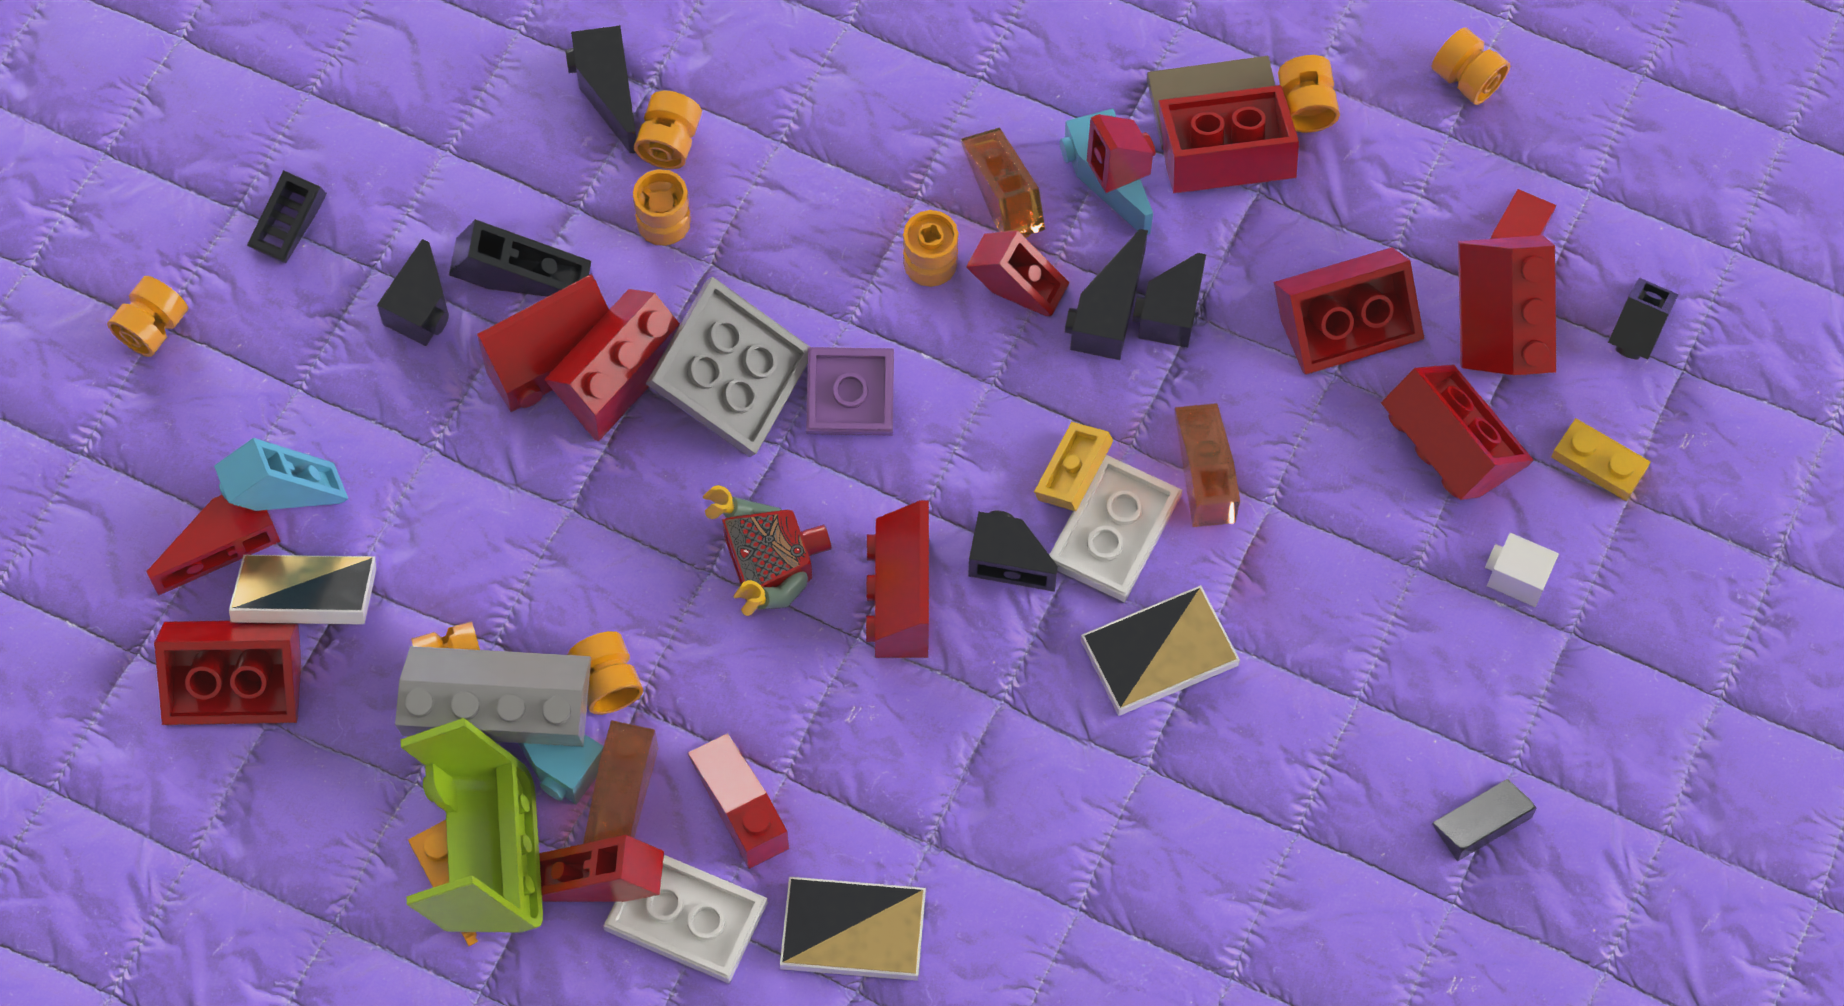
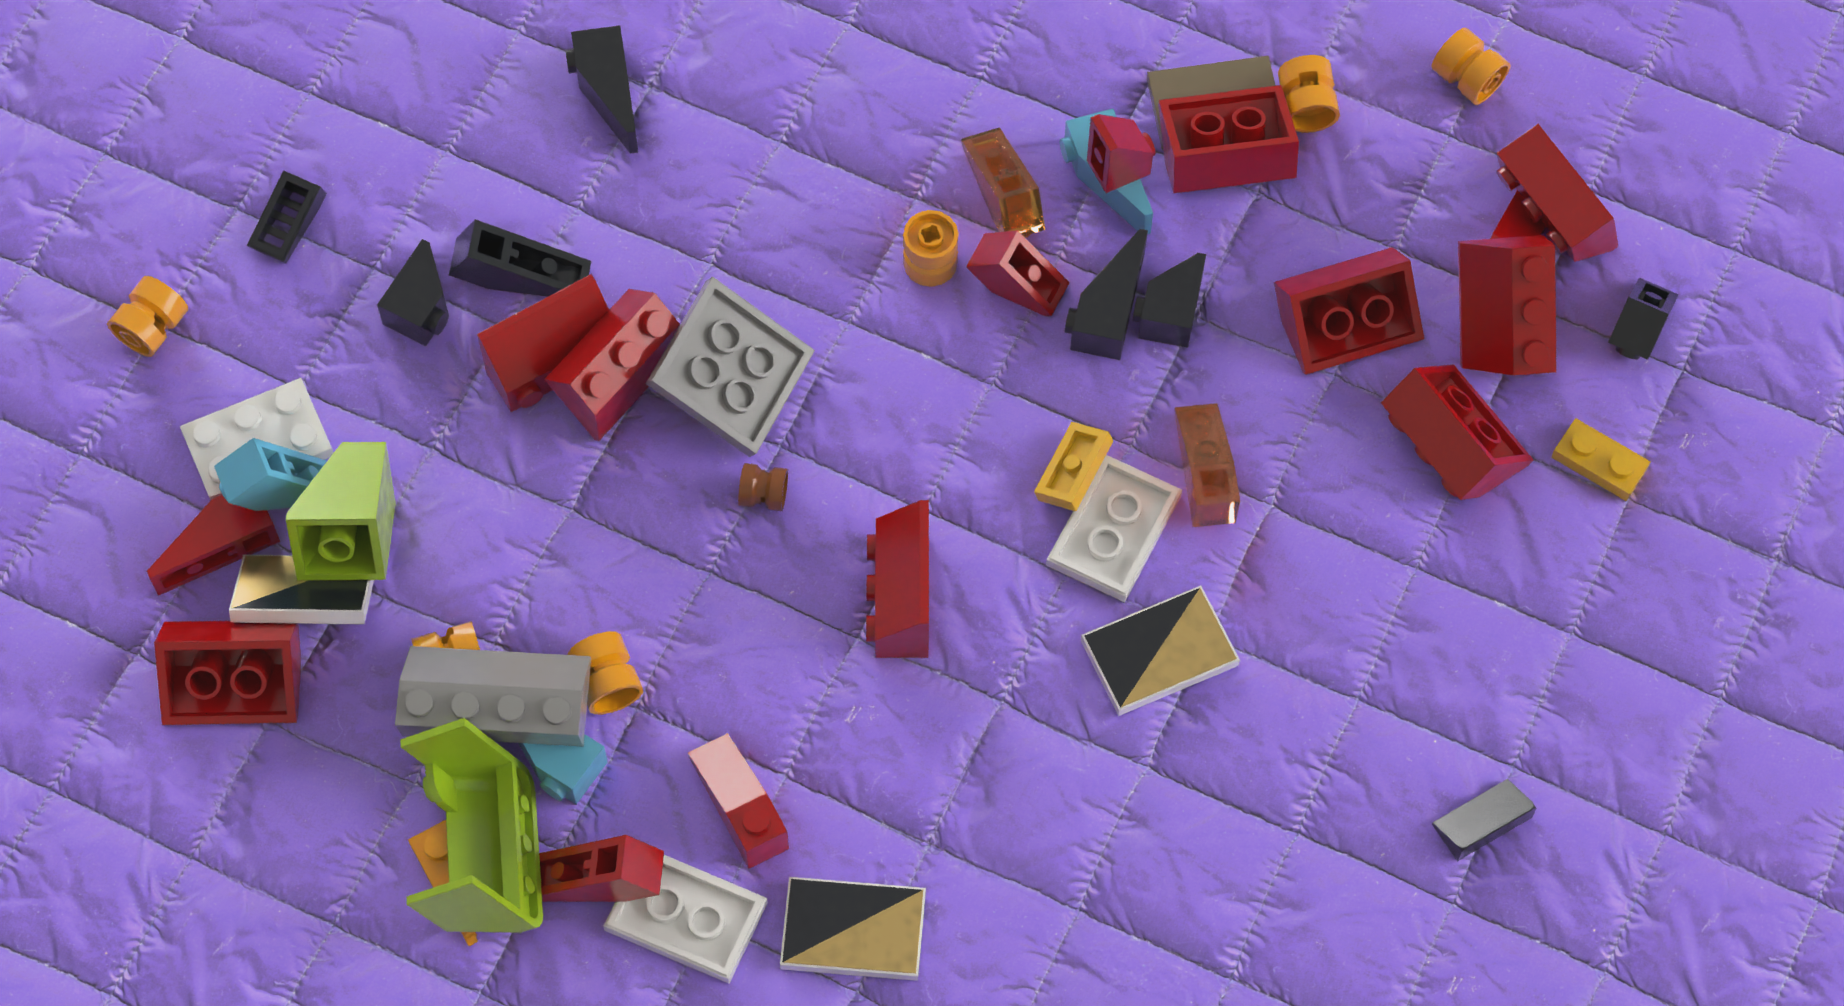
(276, 416): none -> white plate
(345, 516): none -> lime slope
(621, 781): clear orange slope -> none
(661, 207): light orange wheel -> none
(668, 129): light orange wheel -> none
(763, 487): none -> dark orange wheel
(766, 549): torso -> none
(850, 391): medium lavender tile -> none
(1010, 553): black slope -> none
(1520, 568): white brick -> none
(1557, 196): none -> red slope

